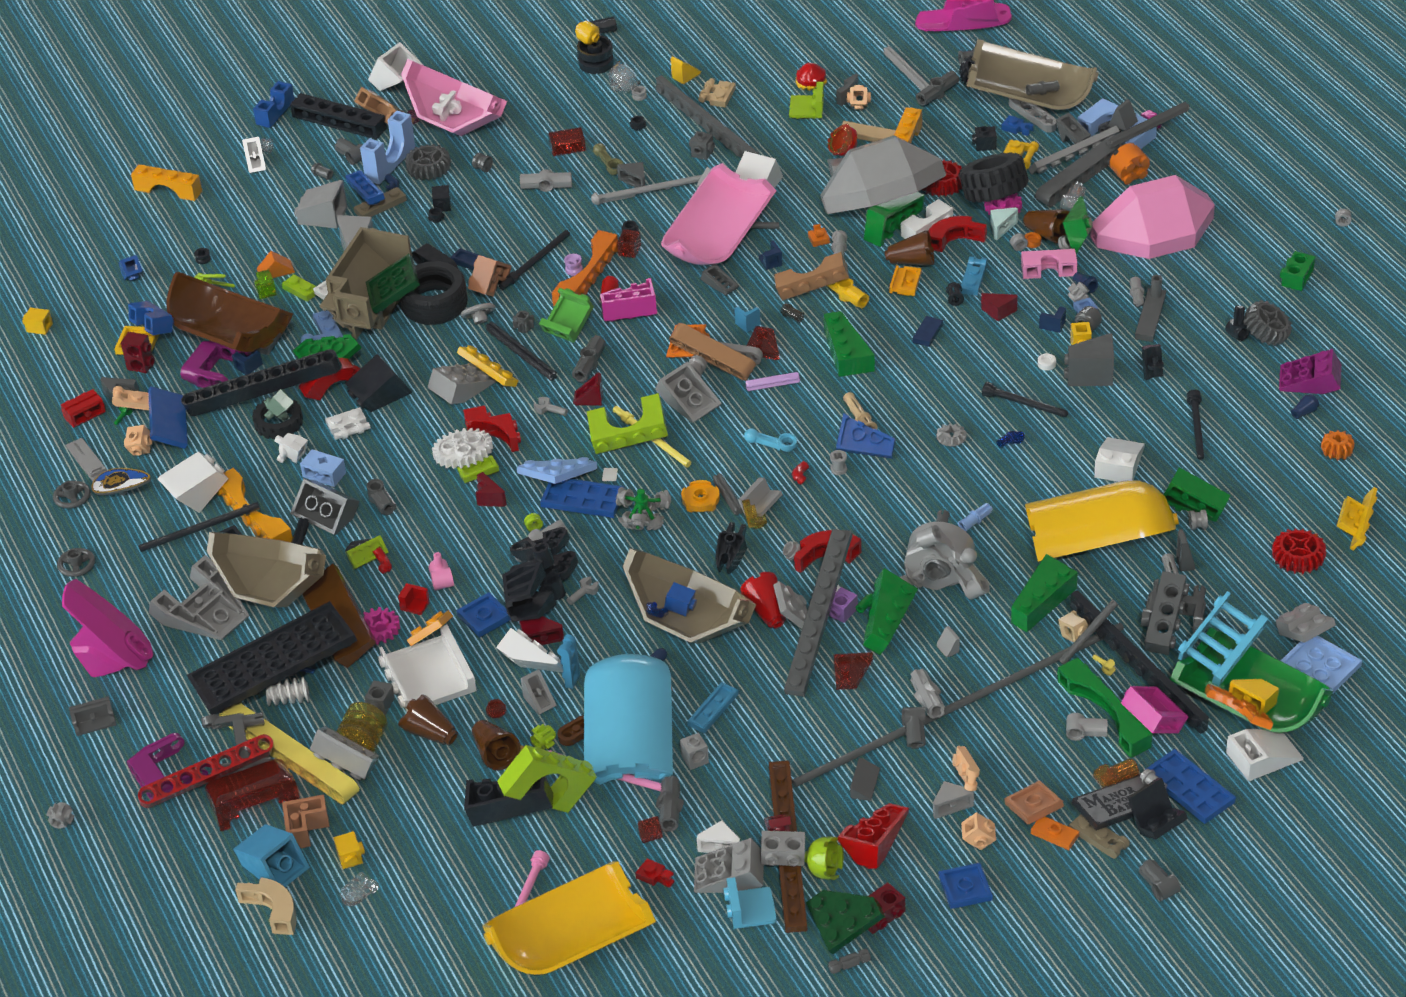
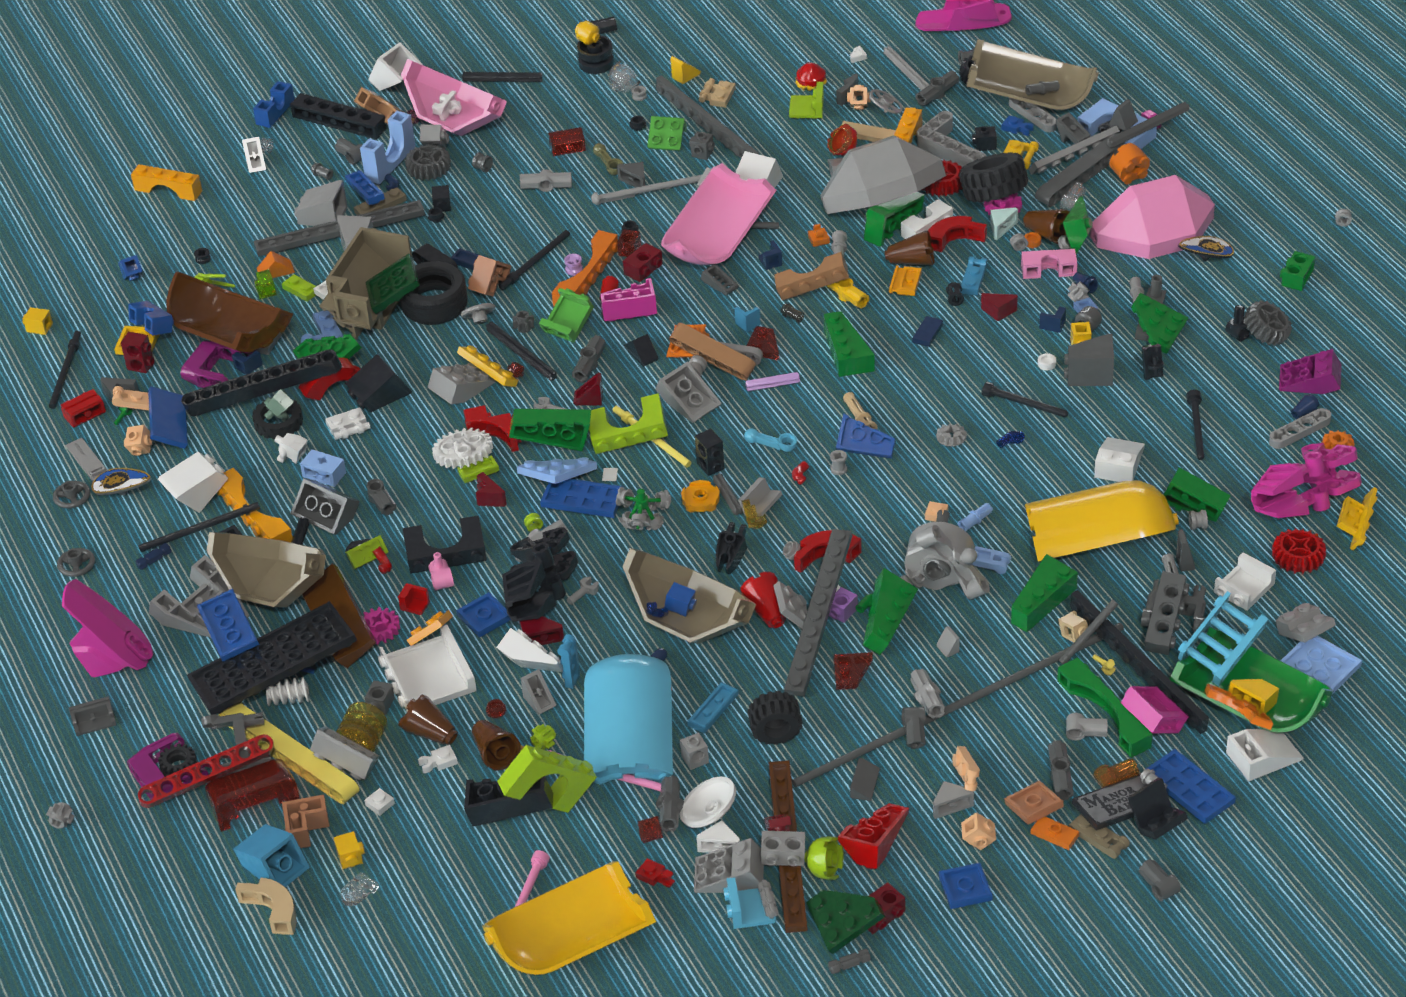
(73, 346): none -> black bar
(153, 556): none -> dark blue axle
(175, 754): none -> black tyre
(227, 625): none -> blue tile
(331, 230): none -> dark grey plate
(379, 801): none -> white plate
(433, 135): none -> light grey brick
(439, 758): none -> white plate
(468, 550): none -> black arch
(502, 76): none -> black axle
(516, 369): none -> clear red plate
(551, 426): none -> green wedge
(571, 732): reddish brown plate -> none
(642, 262): none -> dark red brick
(642, 350): none -> black slope
(666, 133): none -> bright green bracket
(708, 802): none -> white dish
(709, 452): none -> black brick
(767, 899): none -> light grey axle
(775, 717): none -> black tyre
(858, 55): none -> white tile
(886, 101): none -> light grey wheel
(933, 508): none -> light nougat plate
(934, 139): none -> light grey beam
(987, 559): none -> light blue plate
(1060, 770): none -> dark grey piece
(1158, 321): none -> green plate
(1207, 247): none -> shield
(1246, 581): none -> white panel
(1275, 491): none -> dark pink piece
(1281, 437): none -> light grey beam

